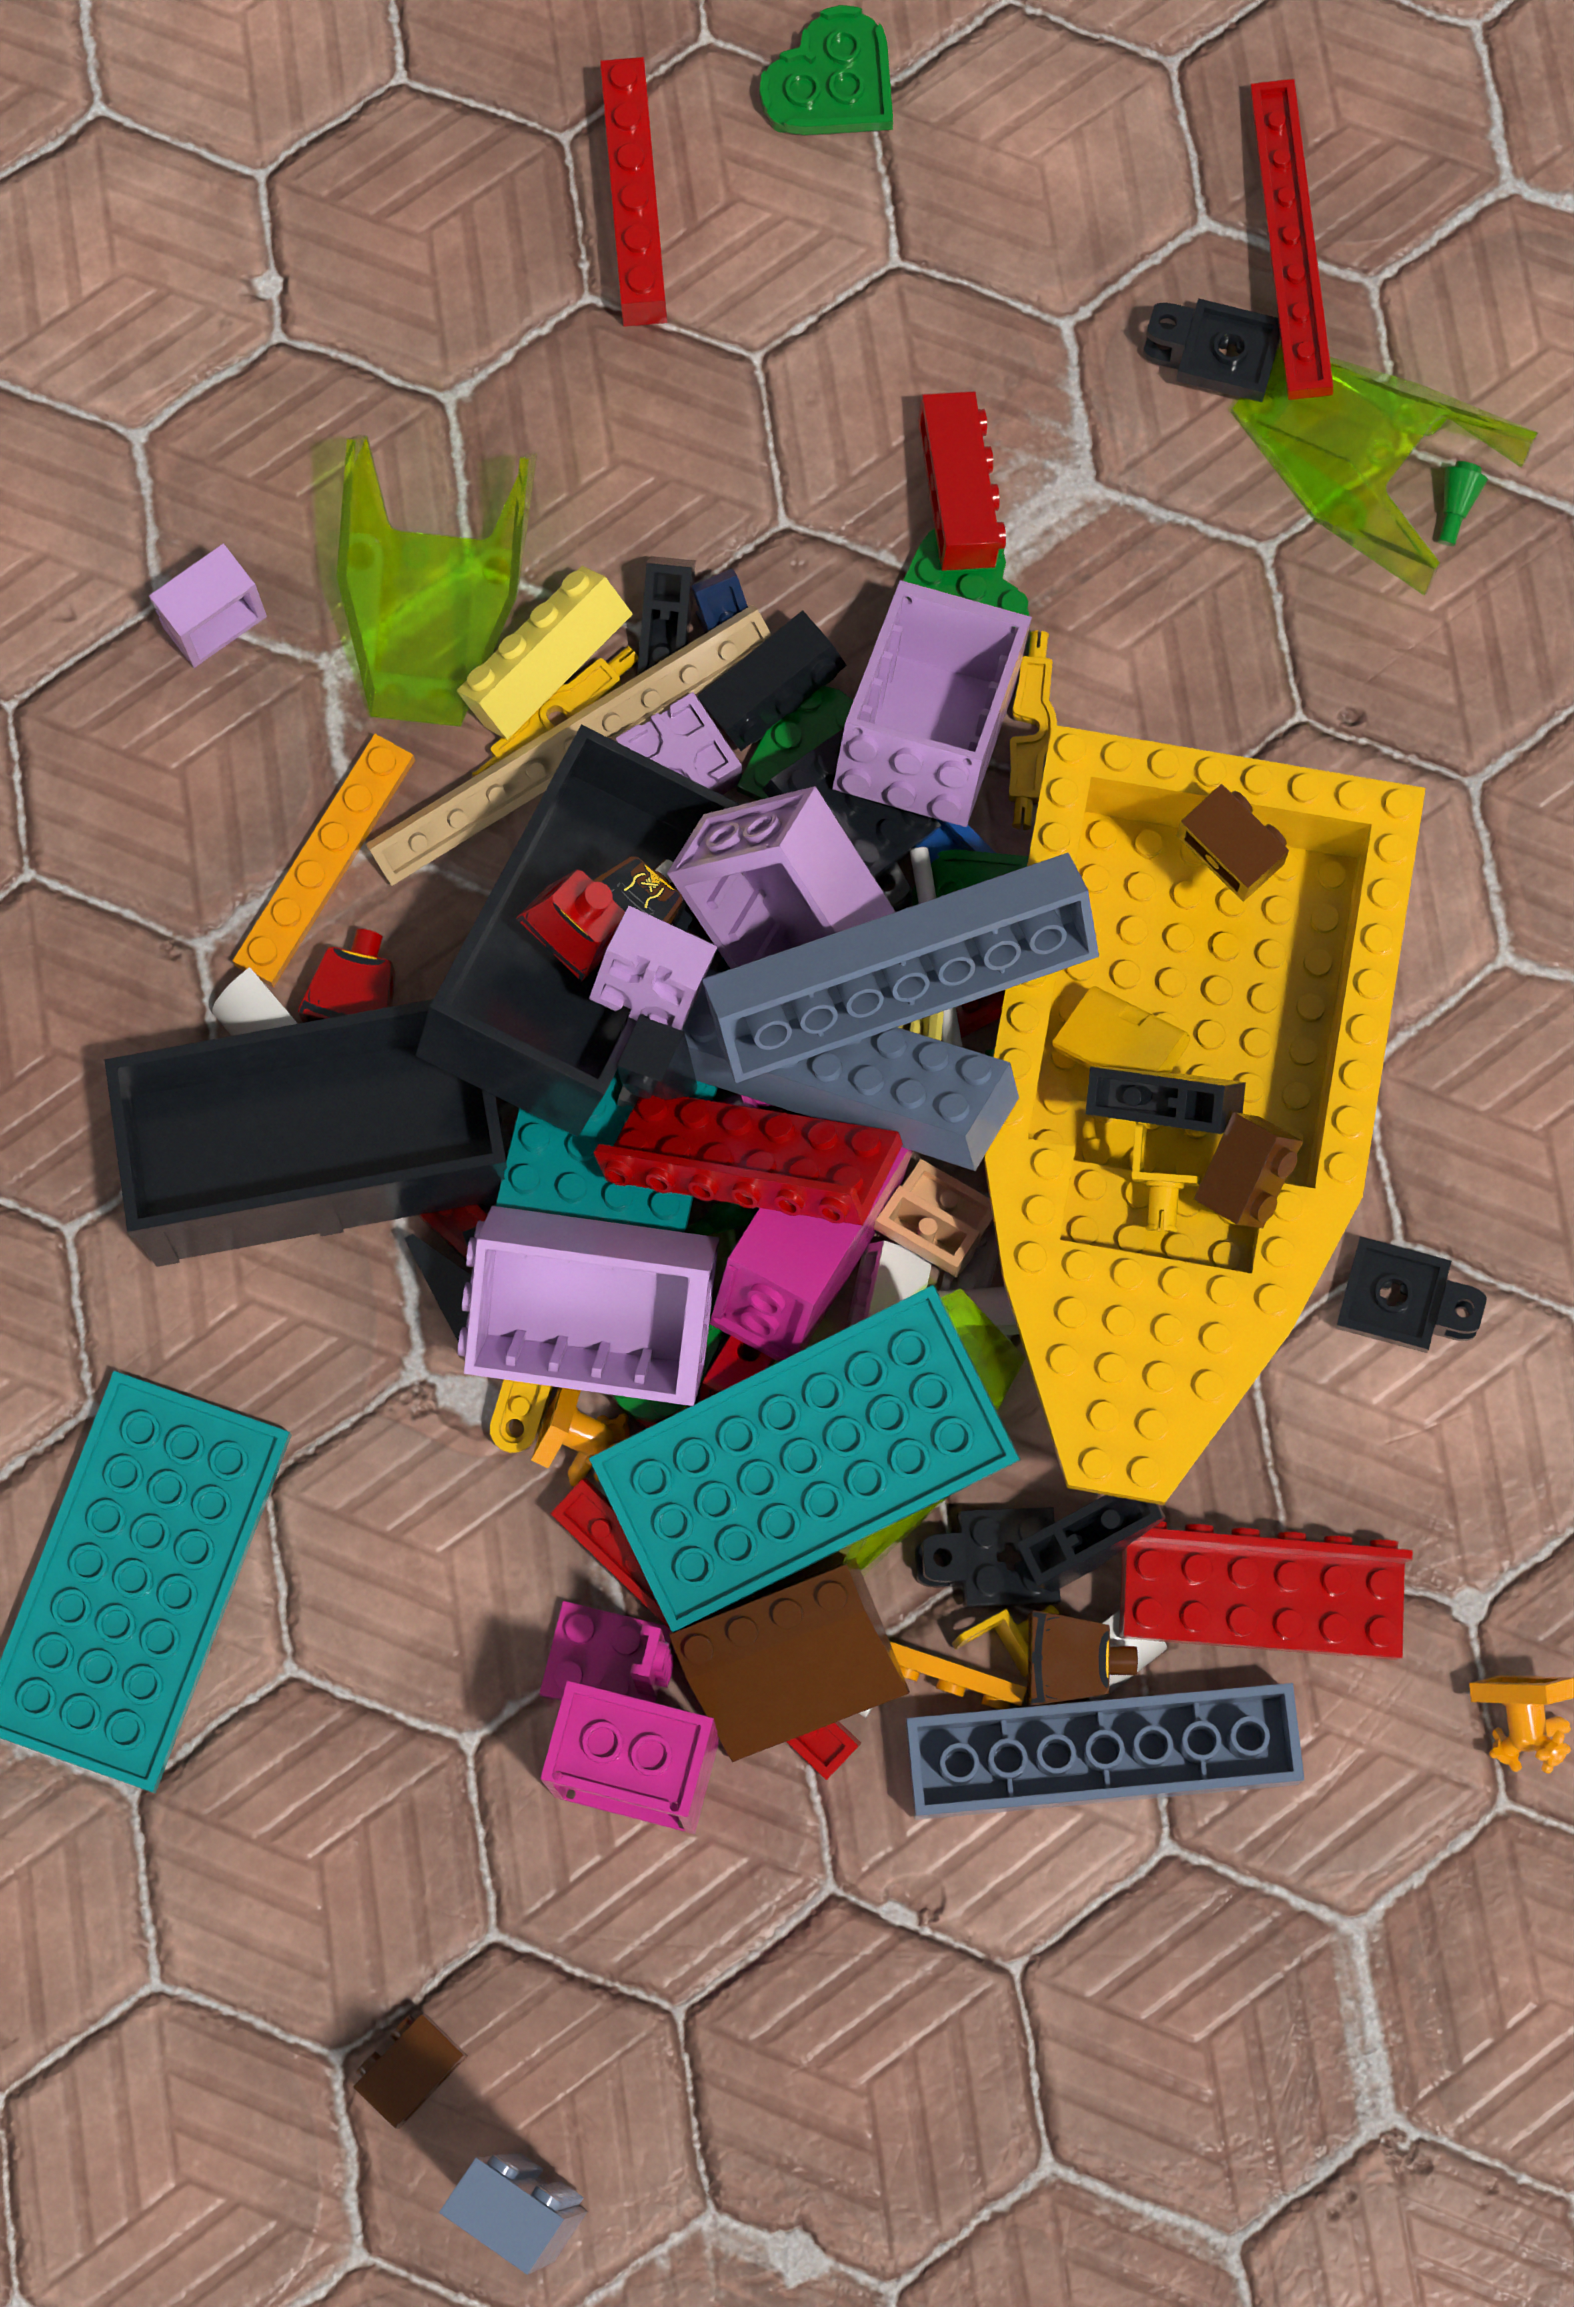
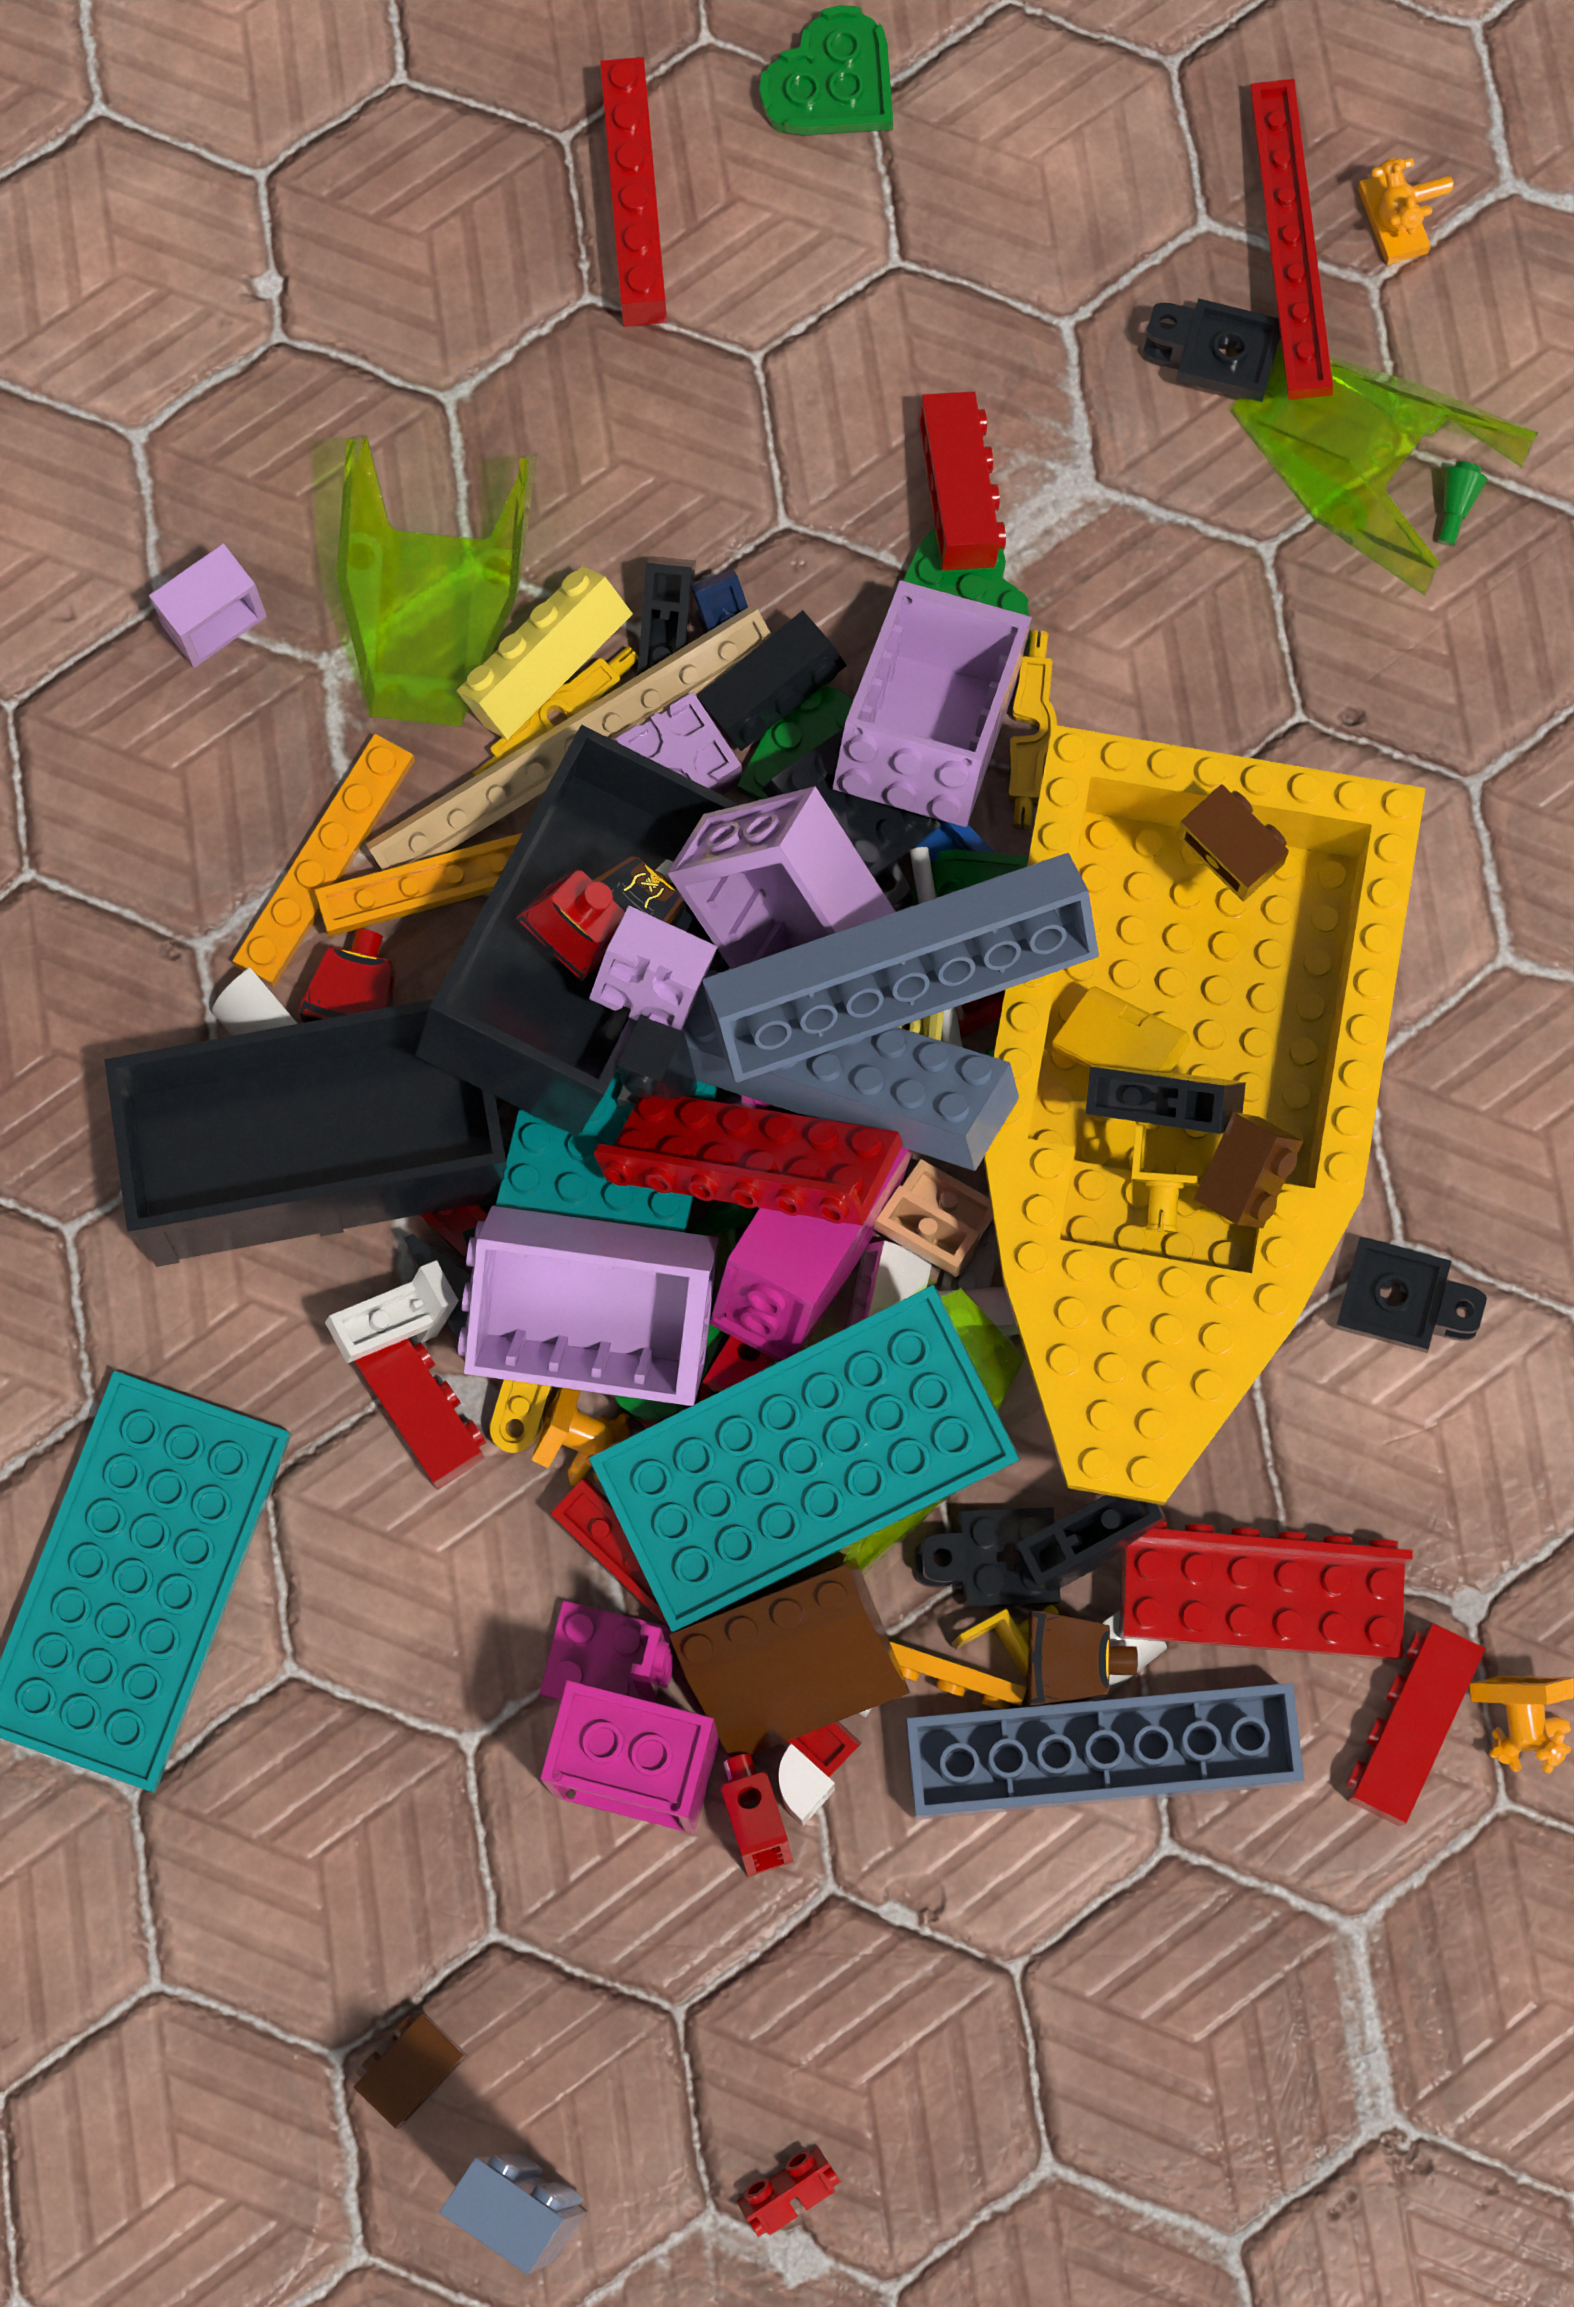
(406, 1311): none -> white bracket
(414, 886): none -> light orange plate
(423, 1410): none -> red brick
(759, 1829): none -> red torso
(802, 1785): none -> white brick
(804, 2176): none -> red hinge
(1394, 210): none -> light orange piece
(1415, 1724): none -> red brick

